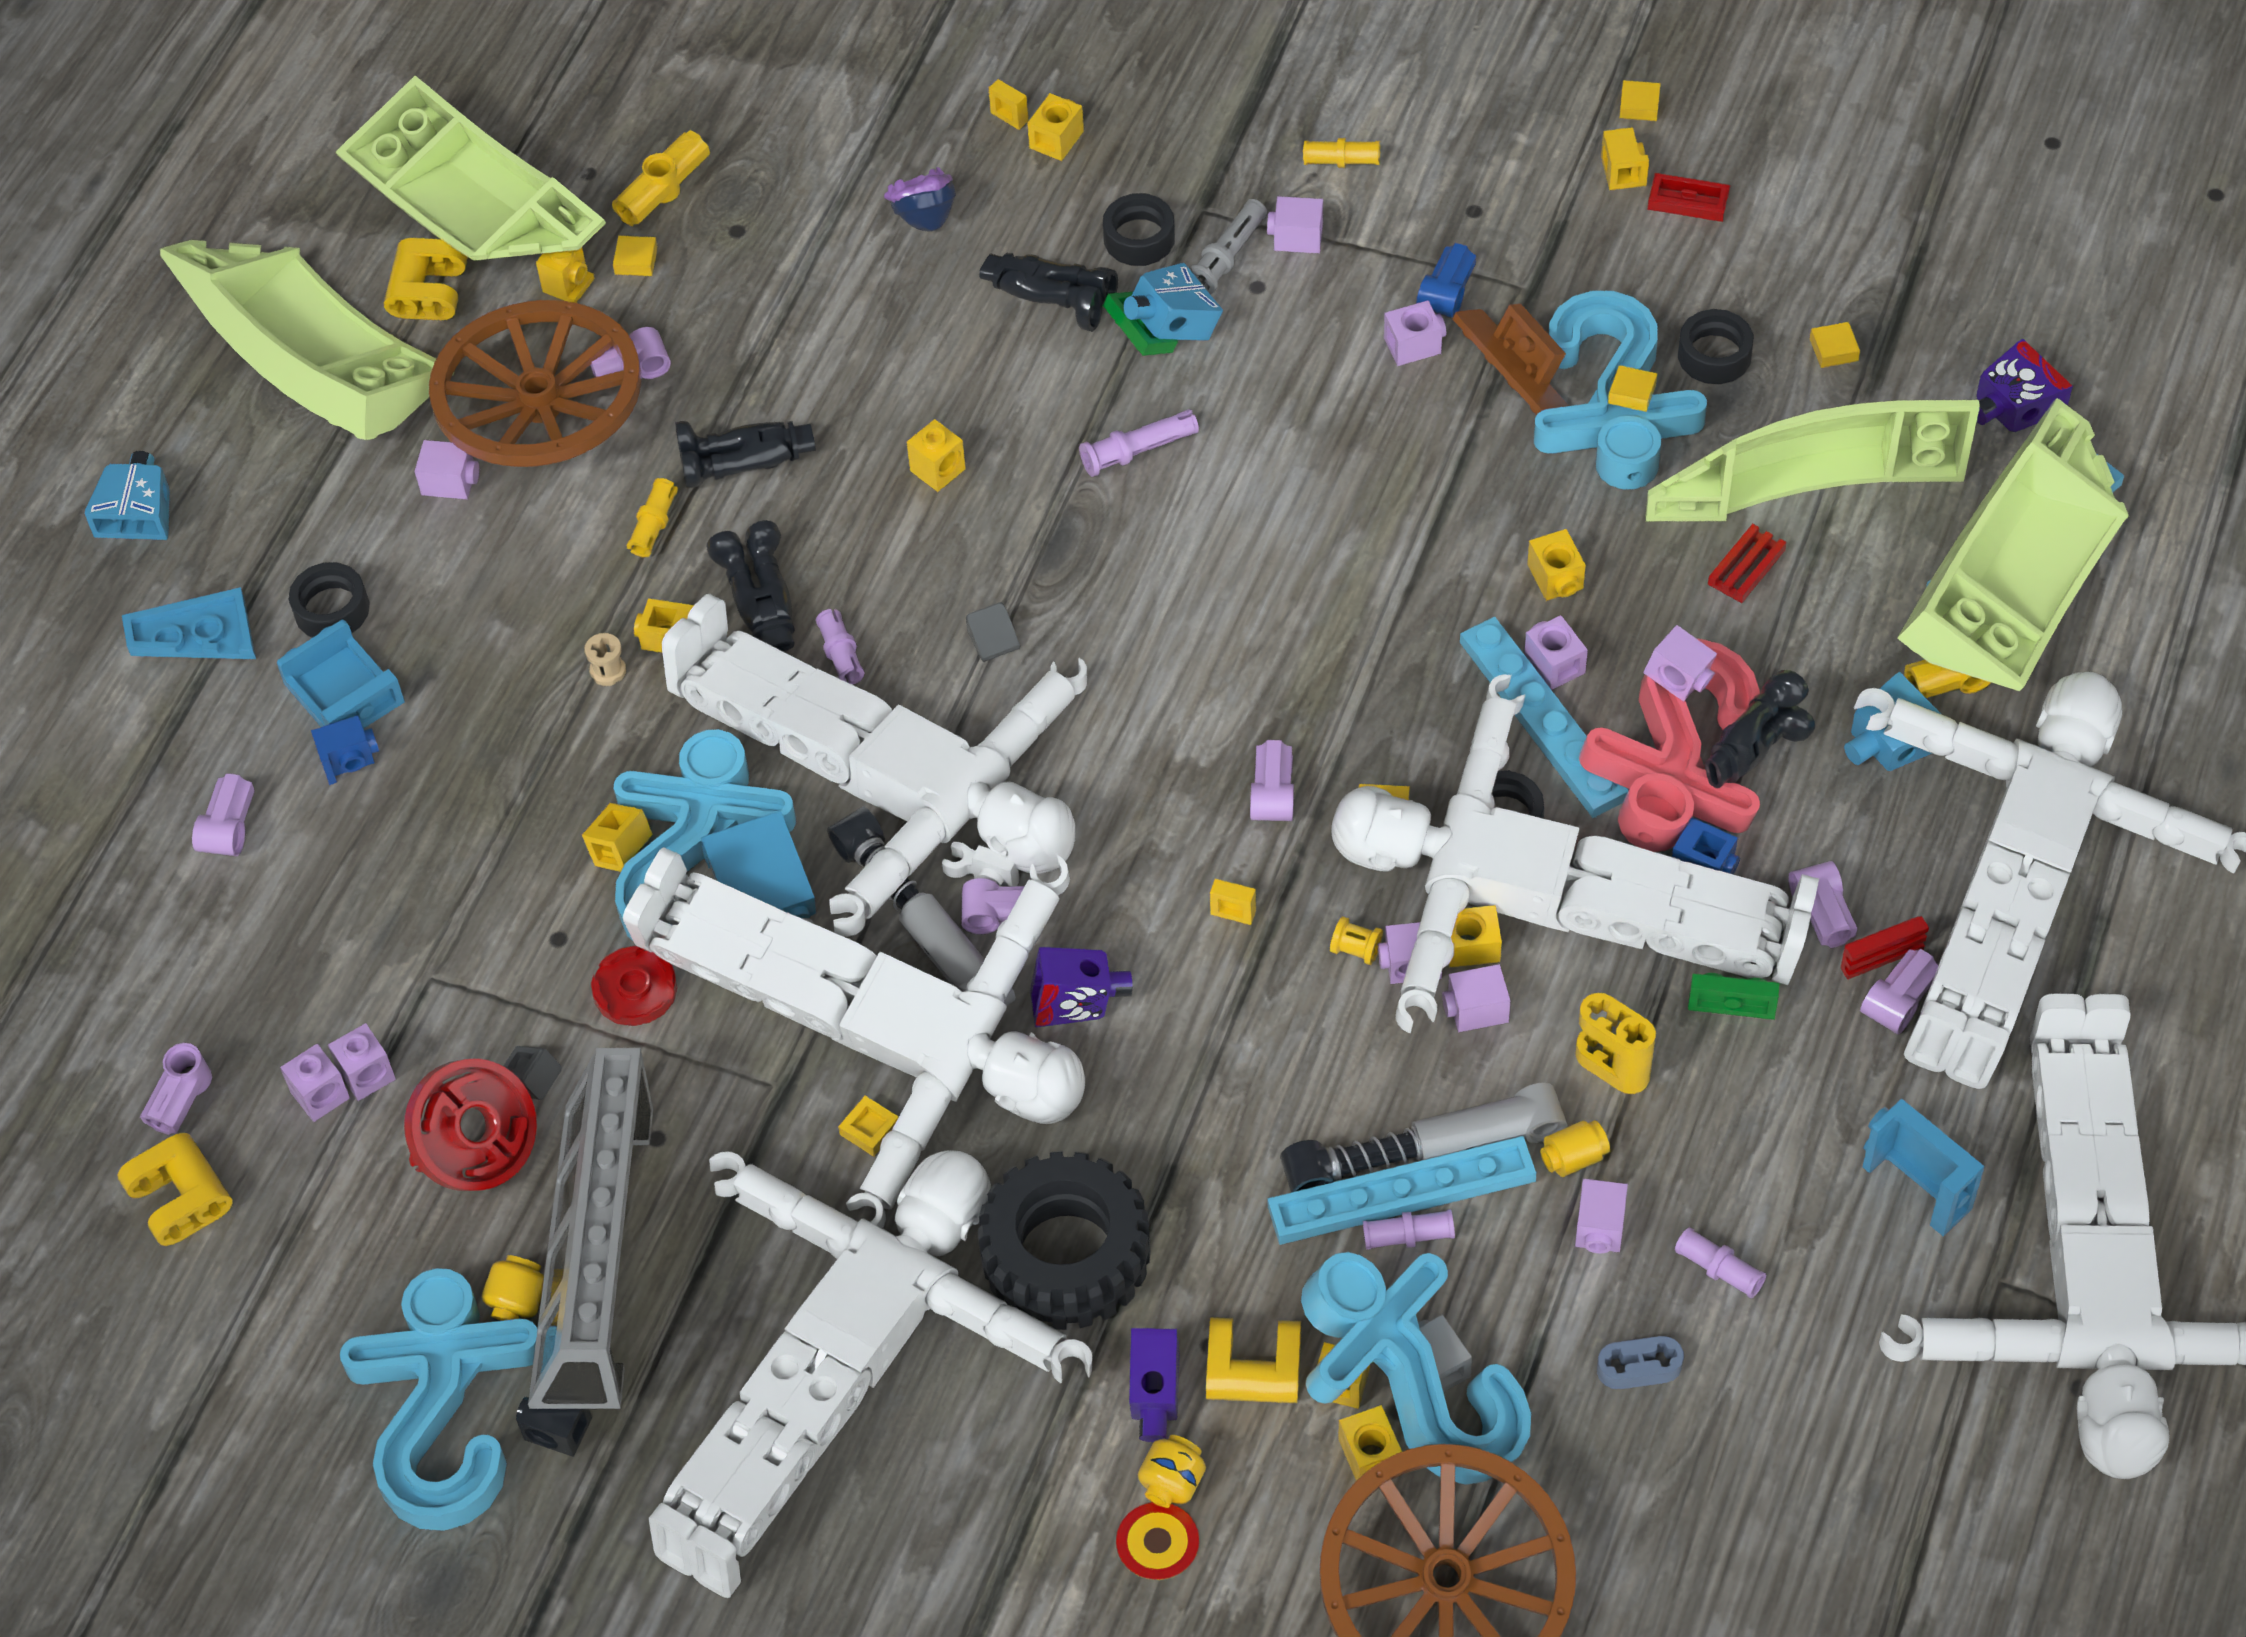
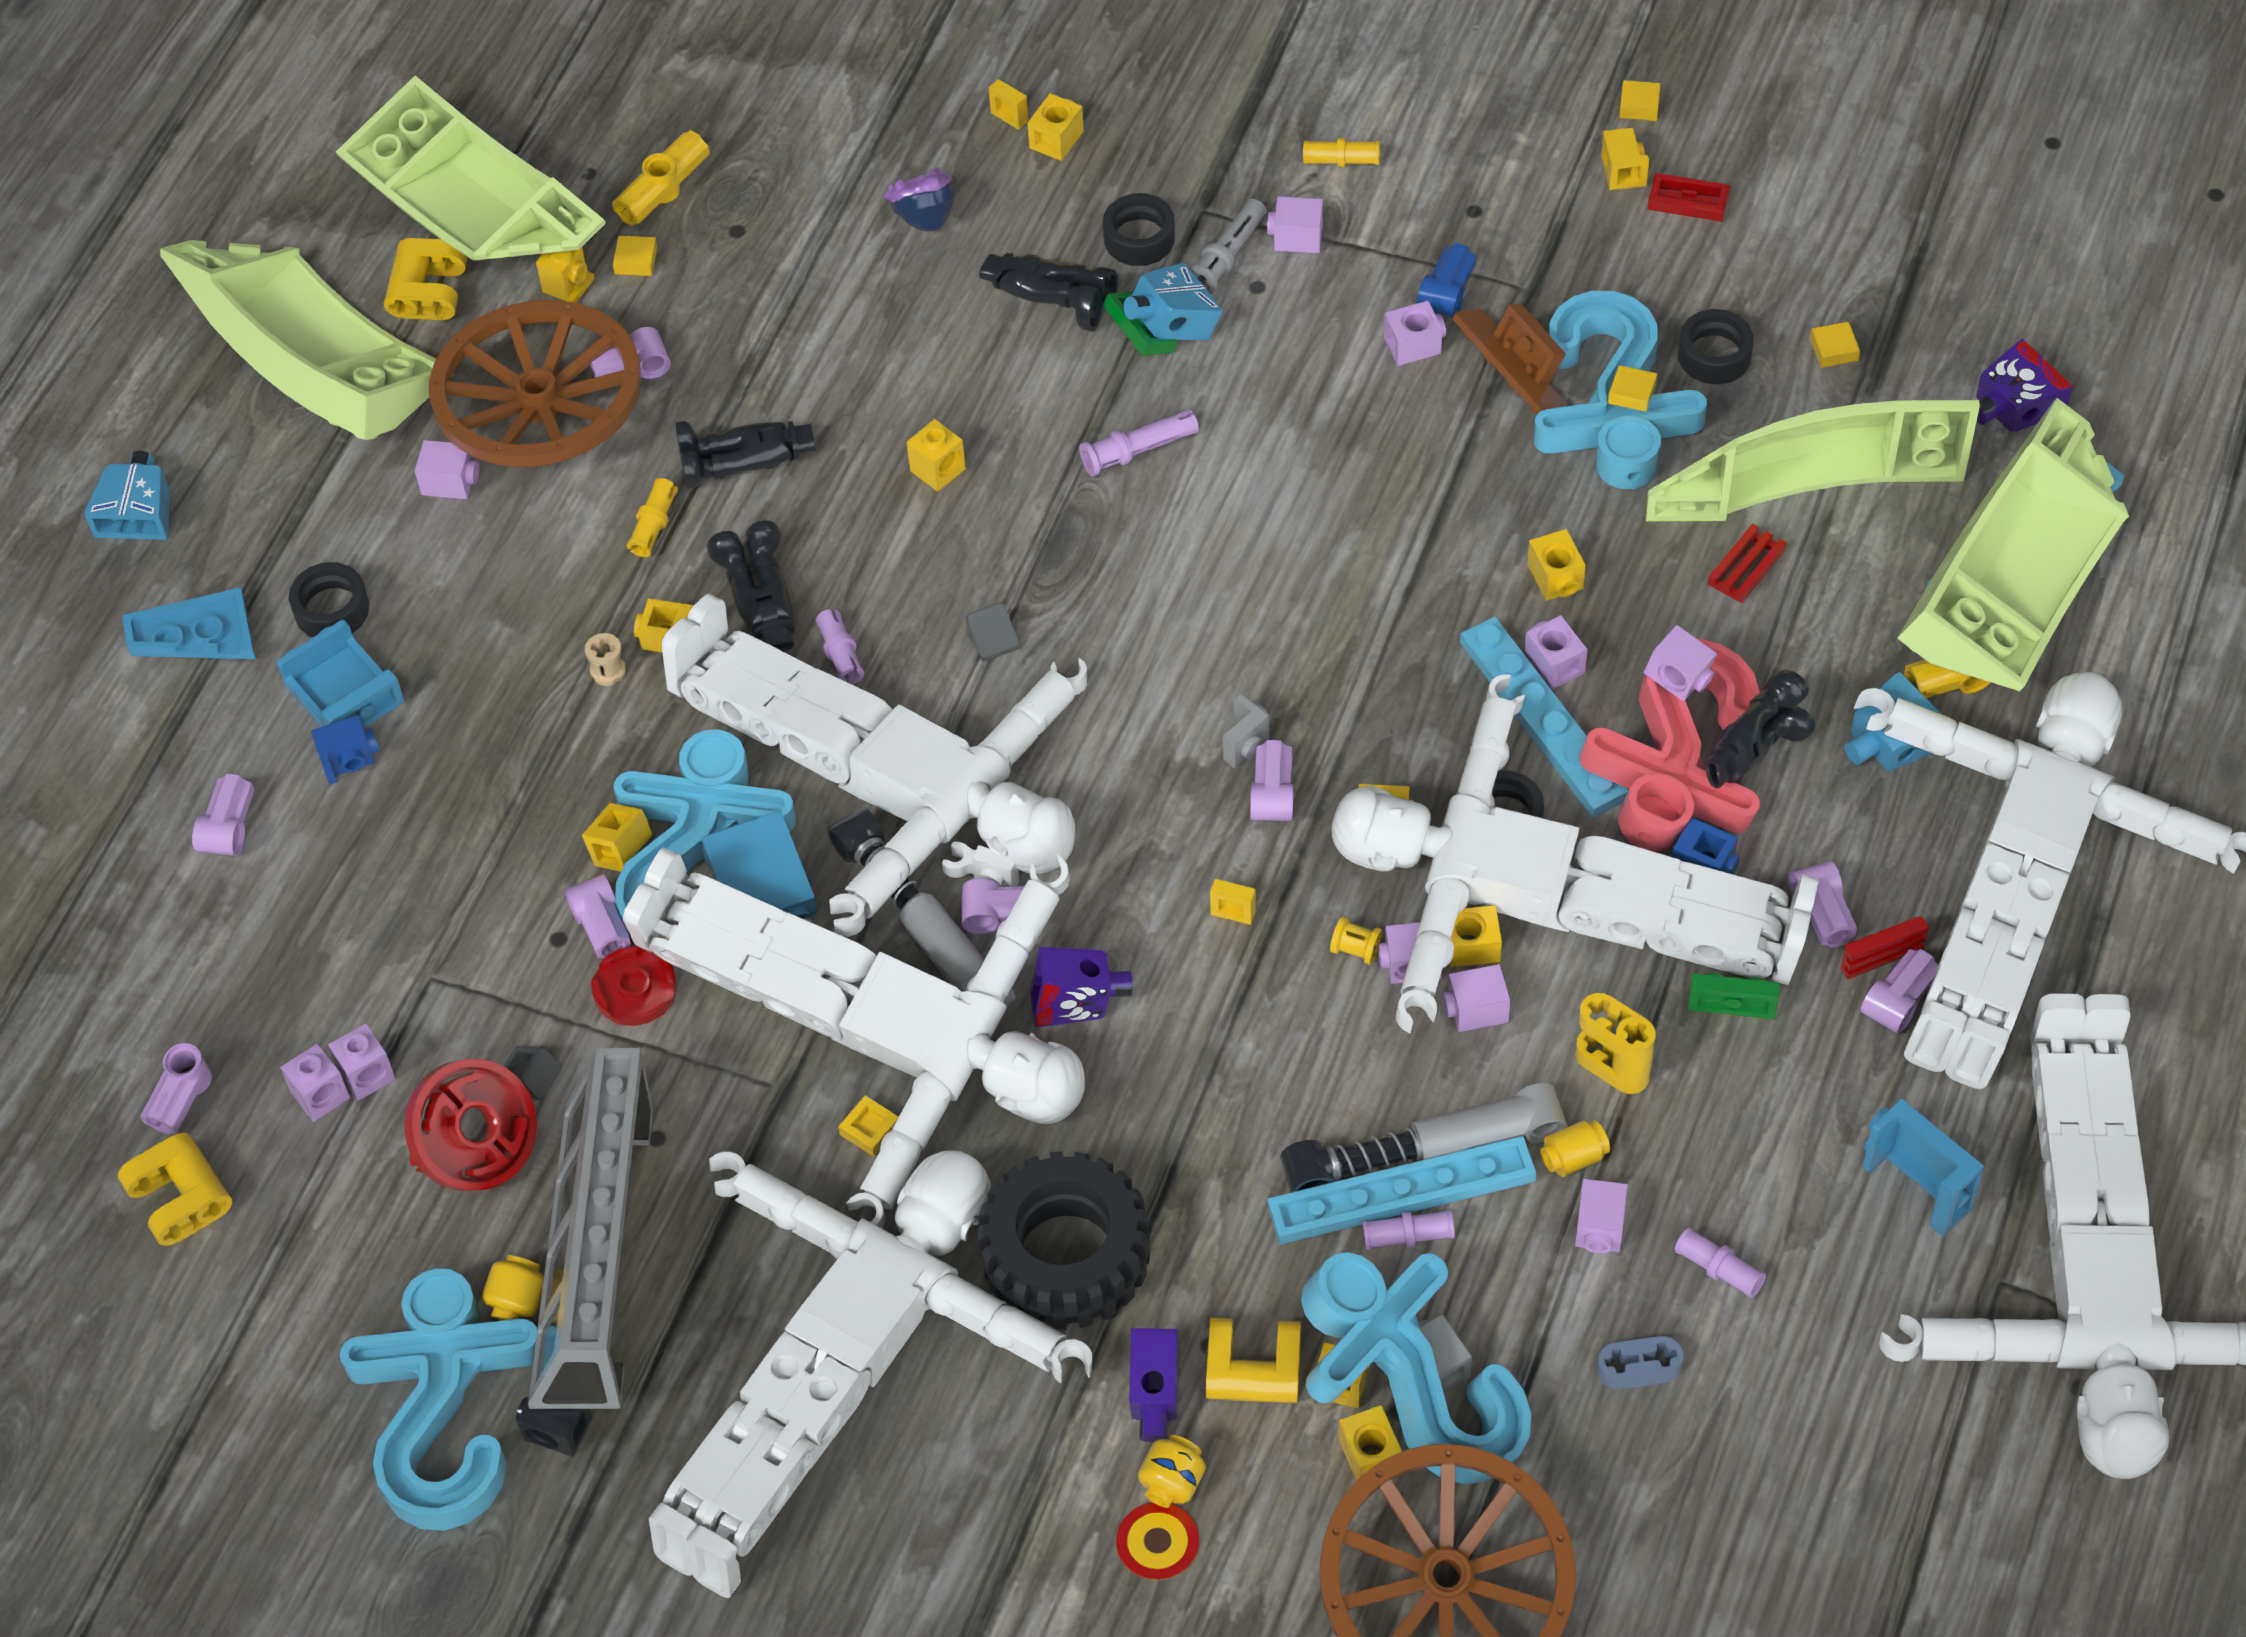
(595, 908): none -> lavender piece
(1249, 732): none -> light grey bracket

